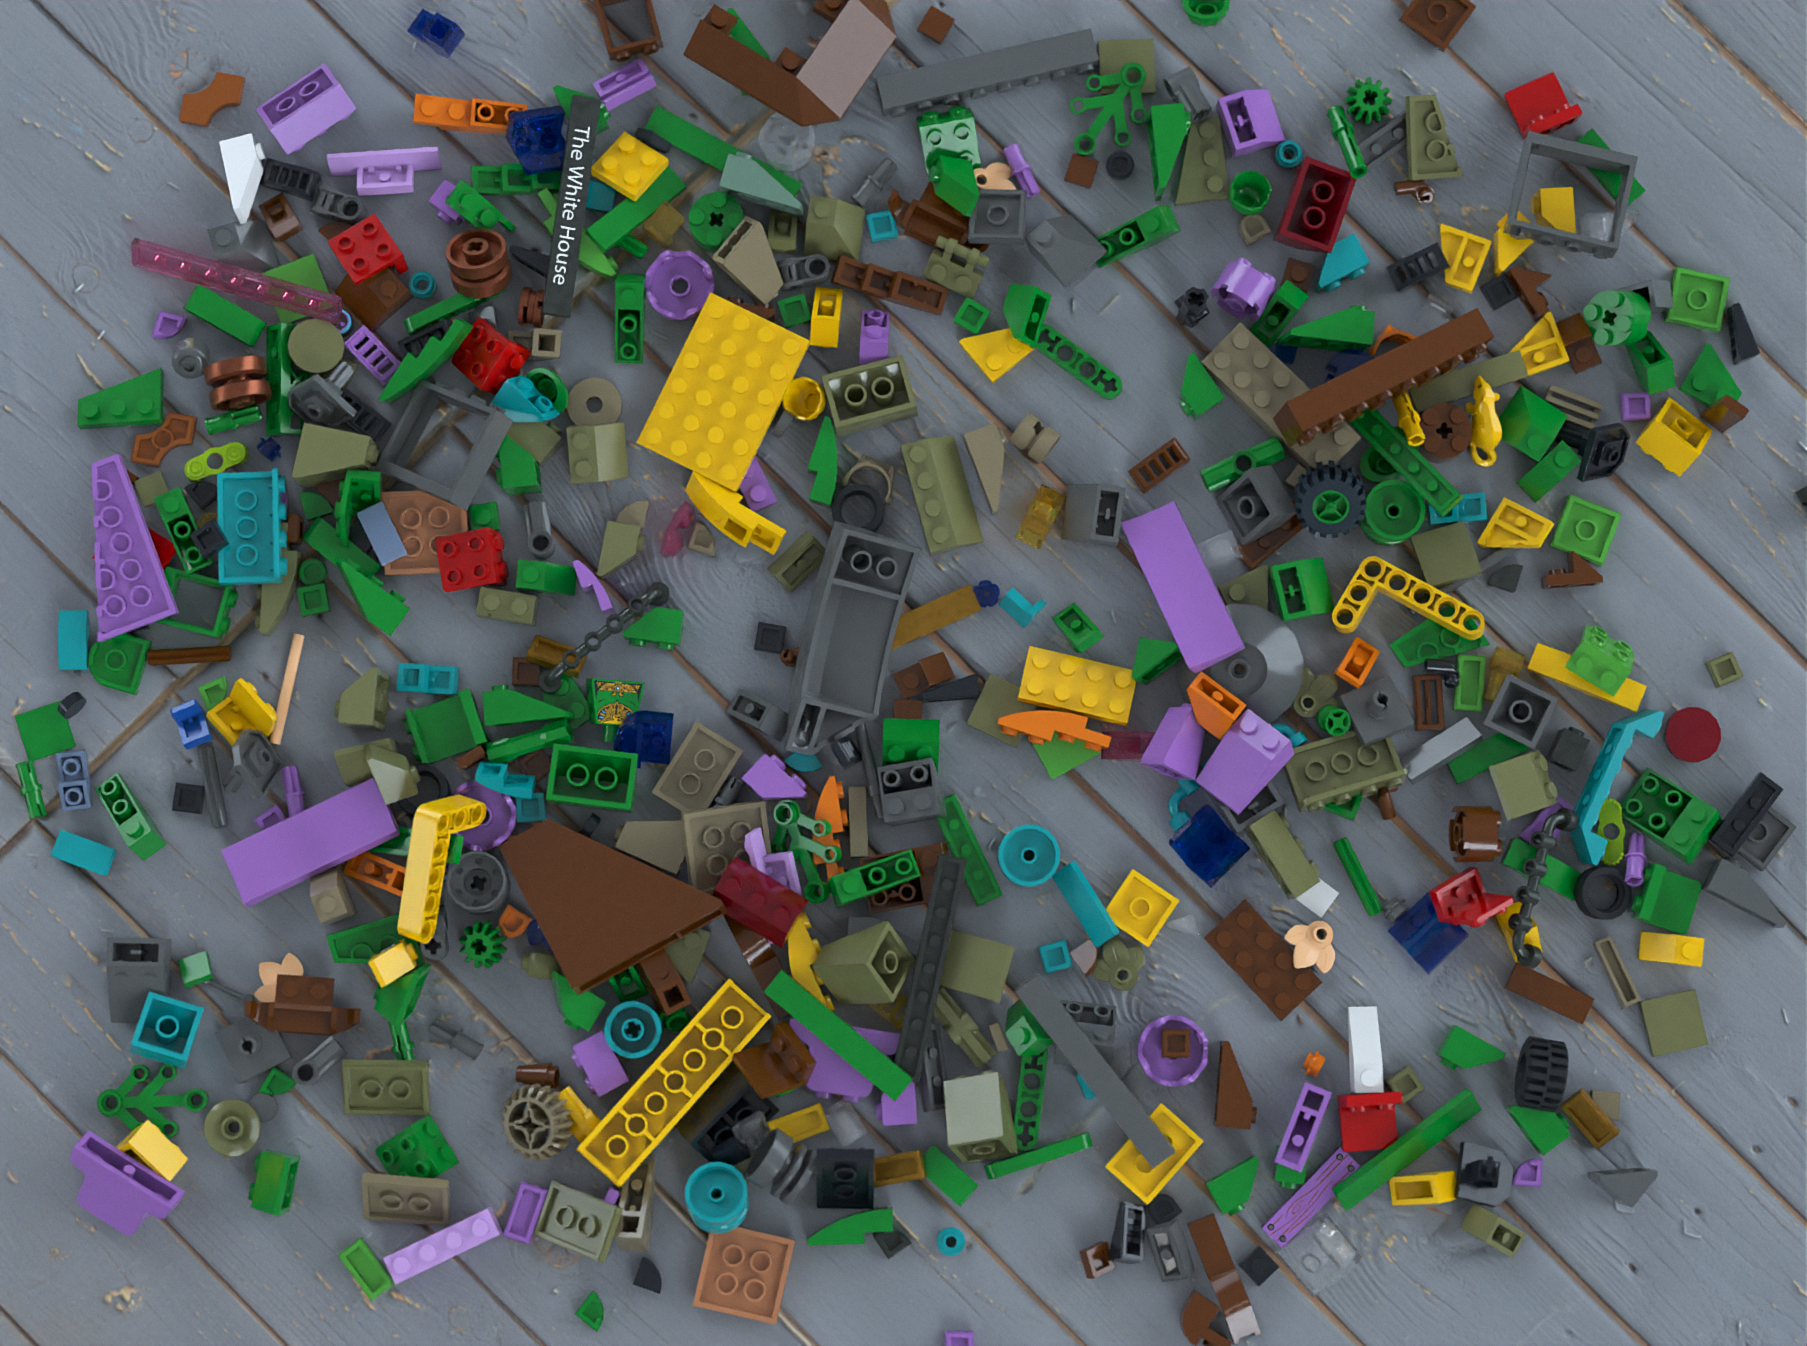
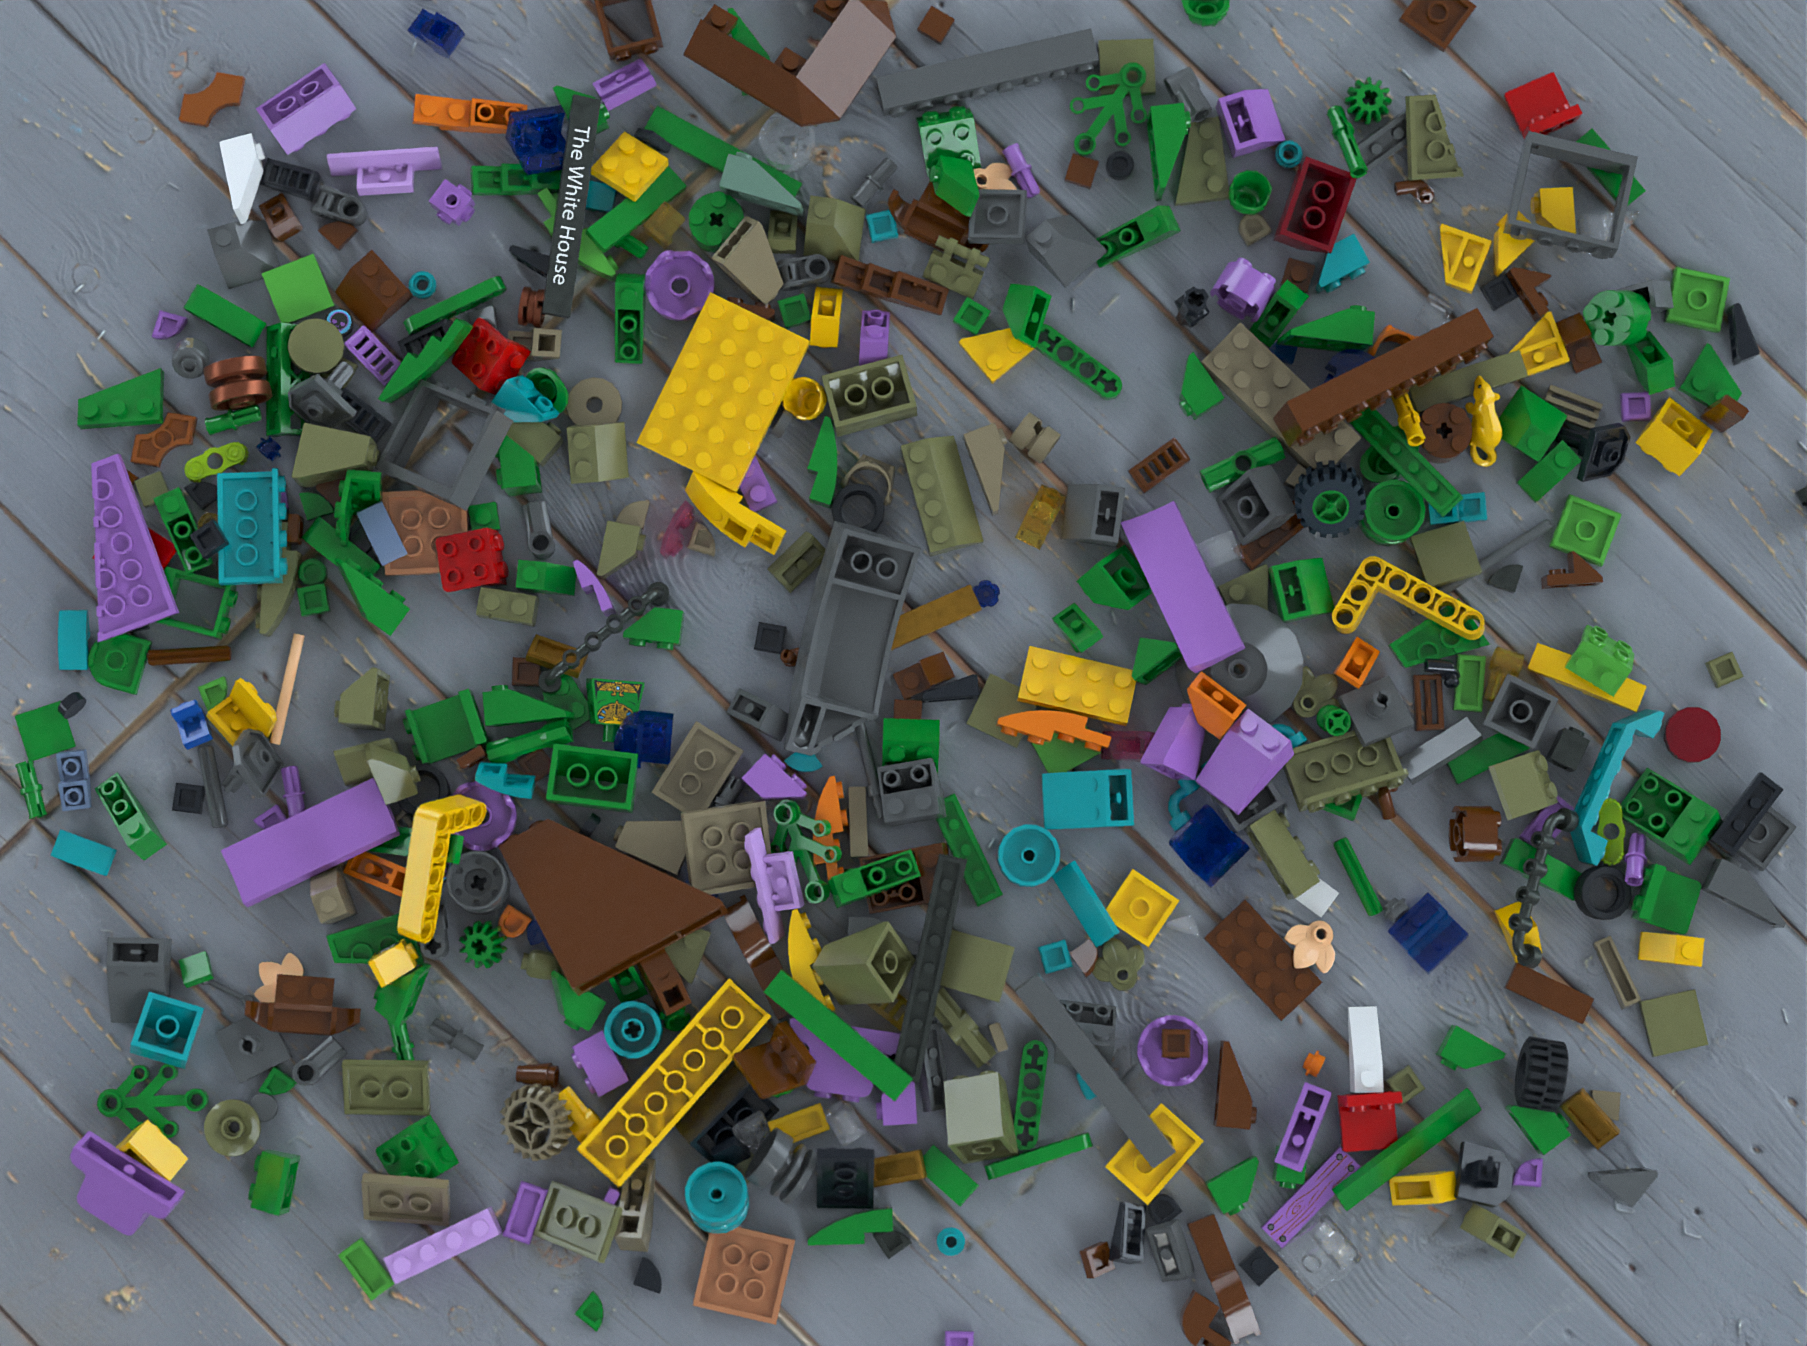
(236, 281): clear pink tile -> none
(367, 250): red bracket -> none
(427, 679): teal slope -> none
(476, 208): green hinge -> none
(478, 263): copper wheel -> none
(531, 809): teal tile -> none
(759, 901): dark red slope -> none
(846, 752): black slope -> none
(1020, 608): teal tile -> none
(1025, 1031): green slope -> none
(1088, 799): none -> teal slope
(1116, 581): none -> green slope
(1412, 281): black slope -> none
(1465, 901): red bracket -> none
(1515, 528): yellow wing -> none

